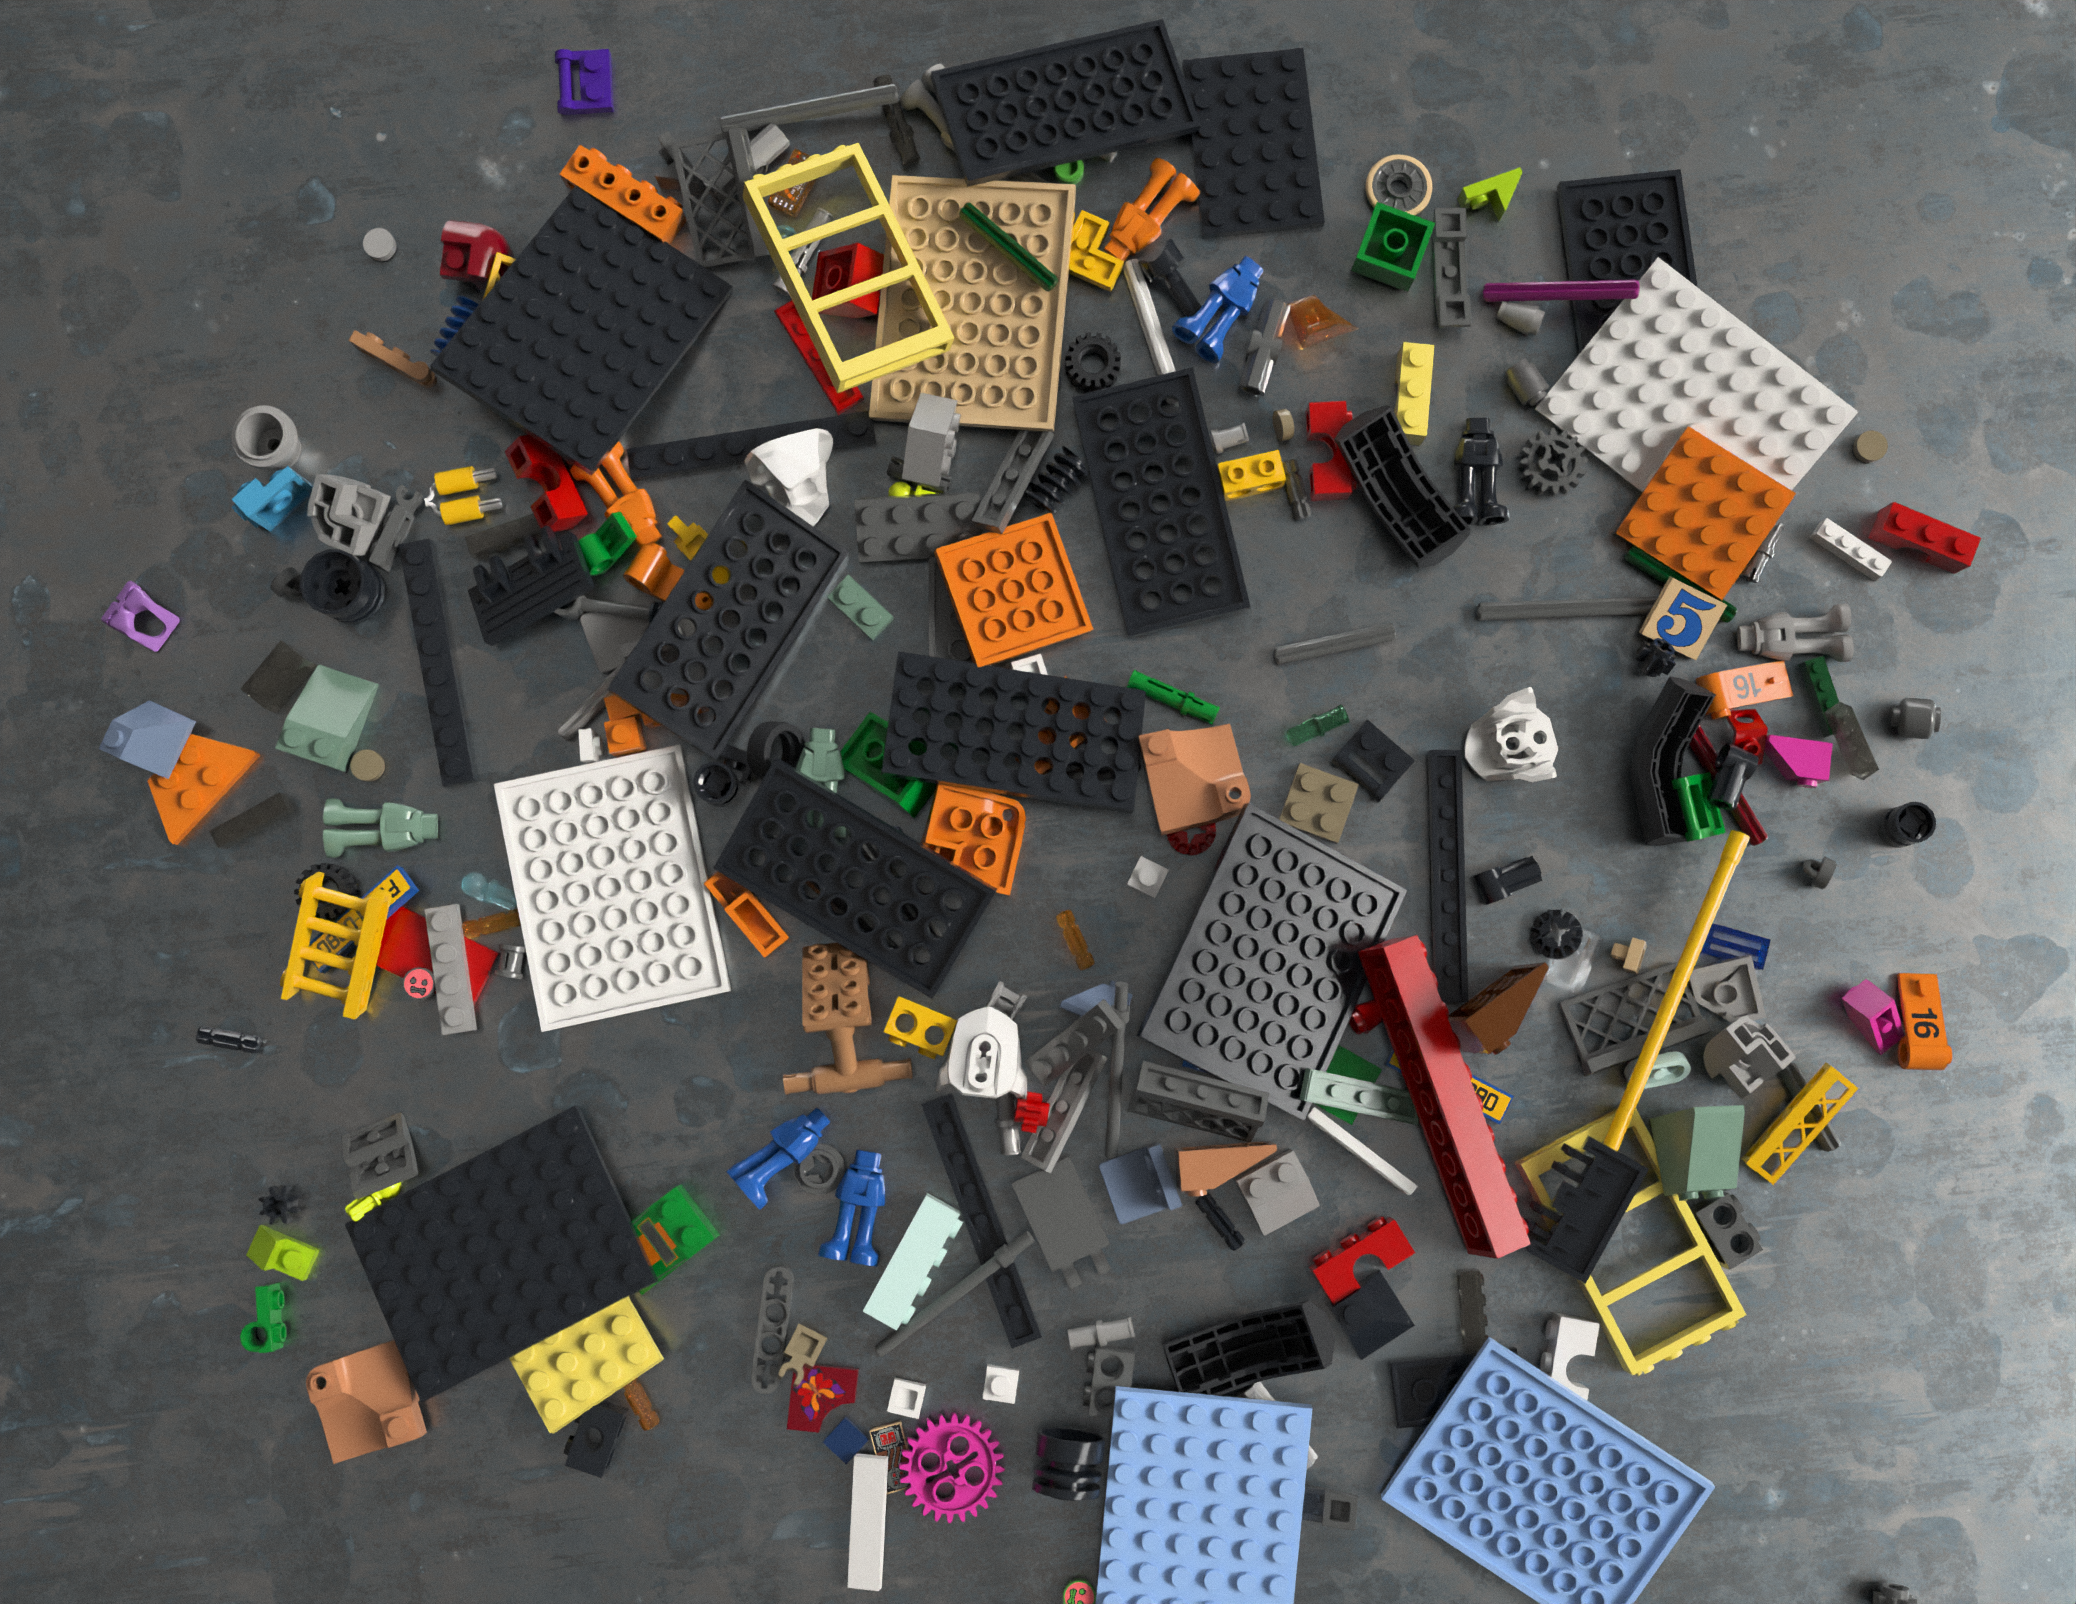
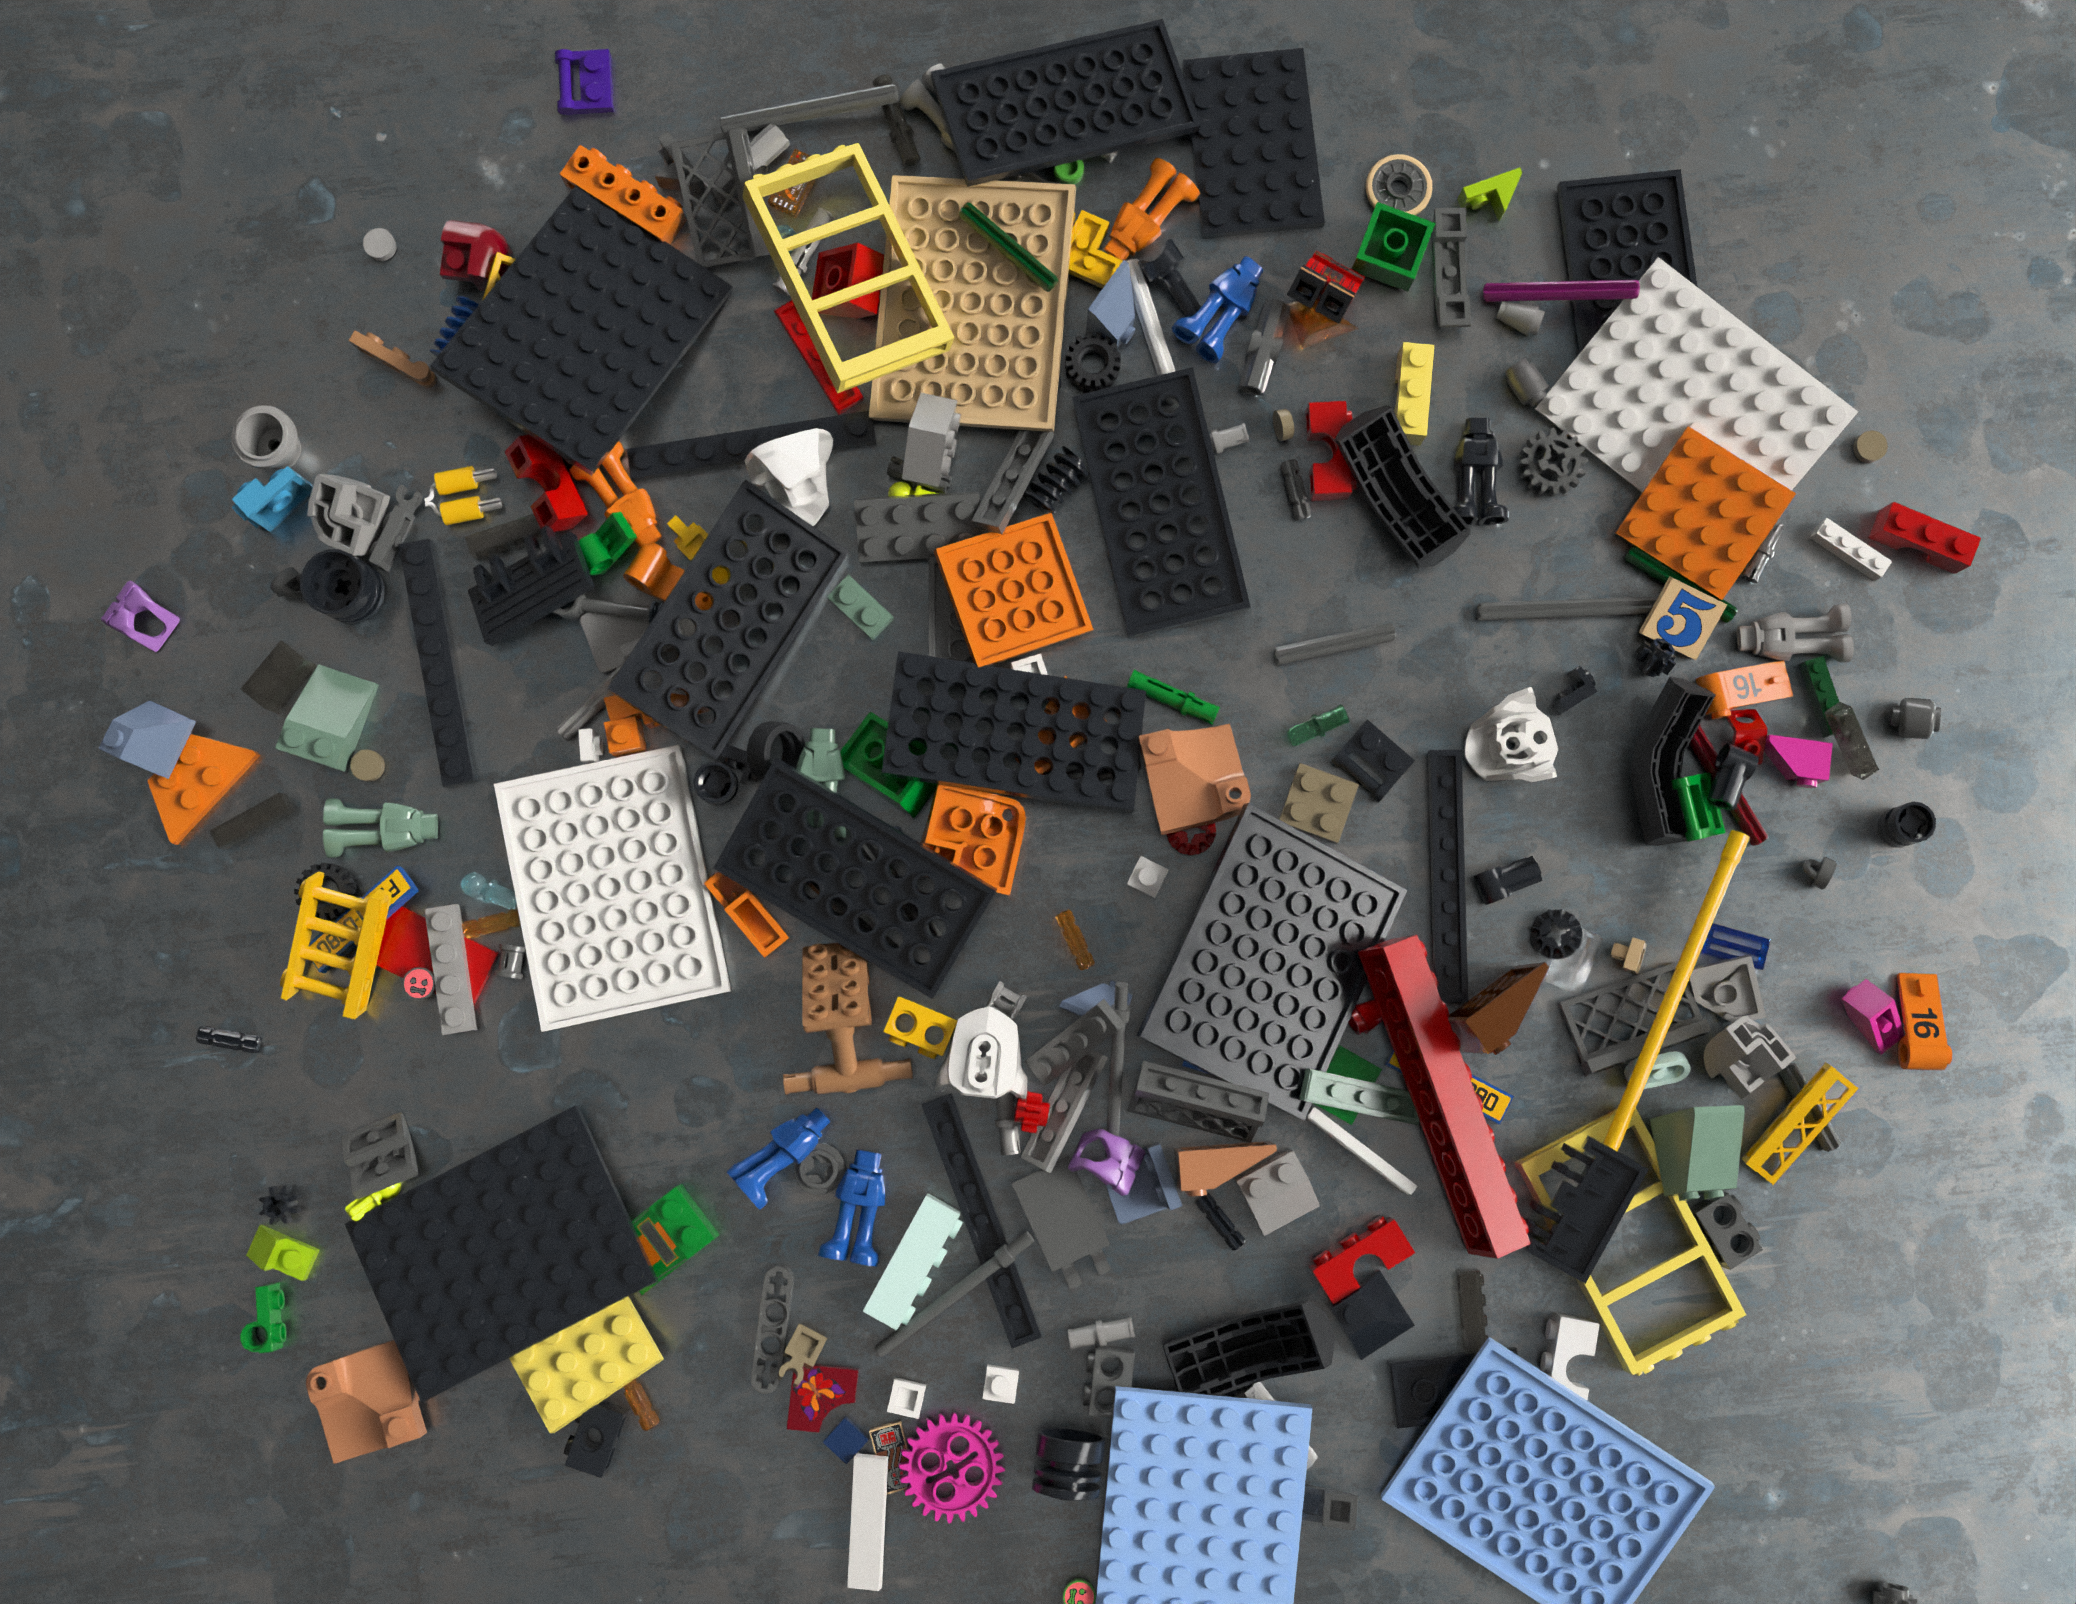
(1113, 308): none -> sand blue slope
(1119, 1165): none -> medium lavender piece
(1251, 475): yellow brick -> none
(1329, 279): none -> black hips
(1570, 696): none -> black bracket

